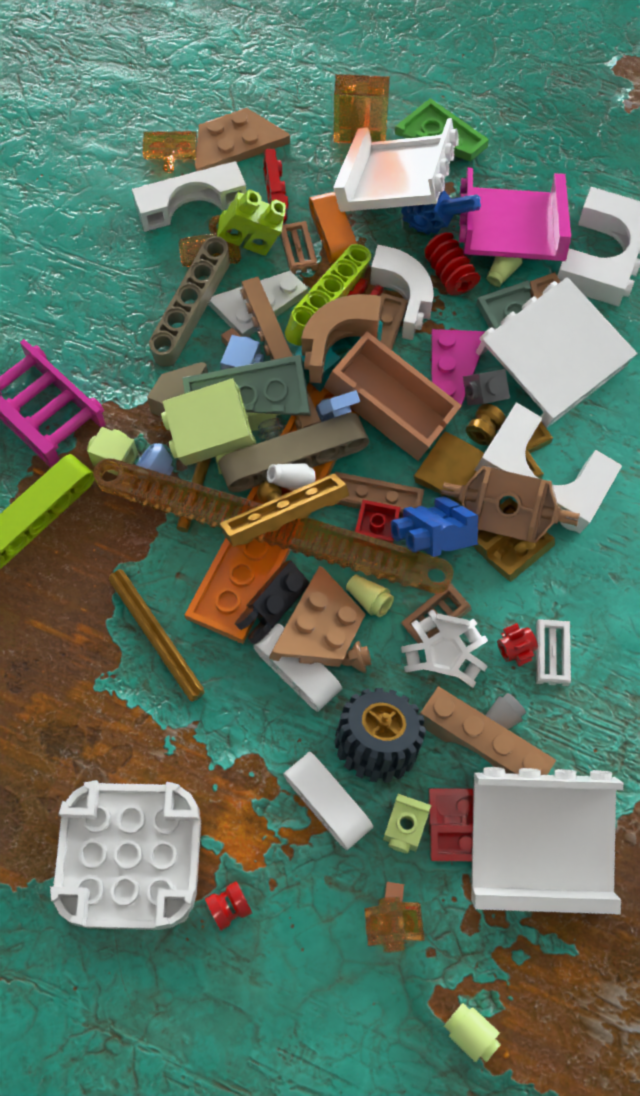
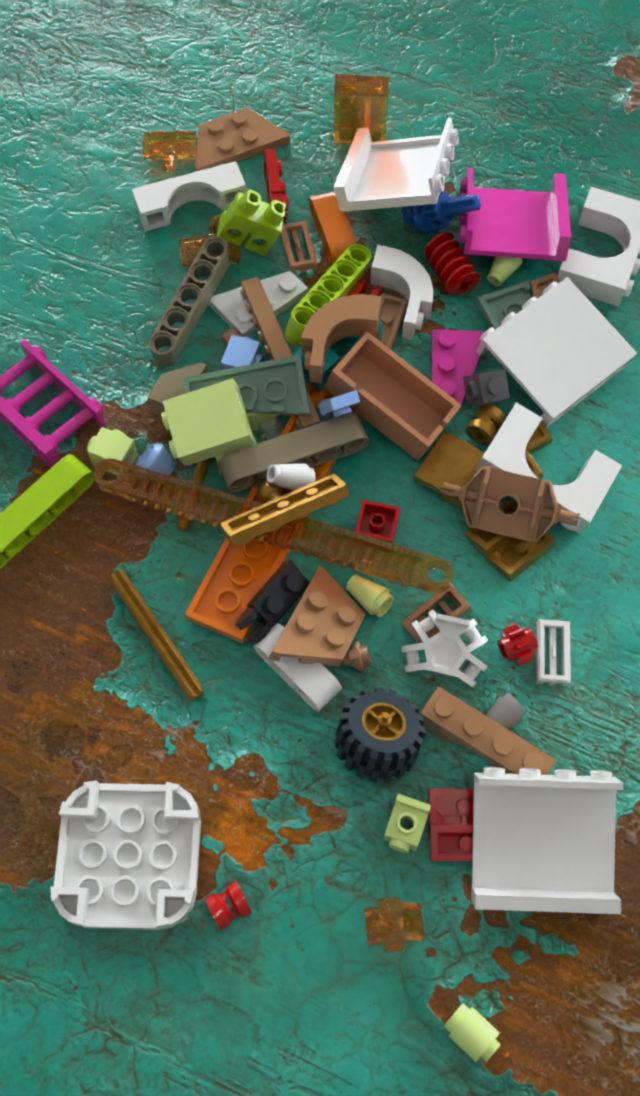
(328, 800): white beam -> none
(379, 491): medium nougat tile -> none
(394, 890): nougat piece -> none
(431, 120): bright green wing -> none
(436, 528): blue hips -> none

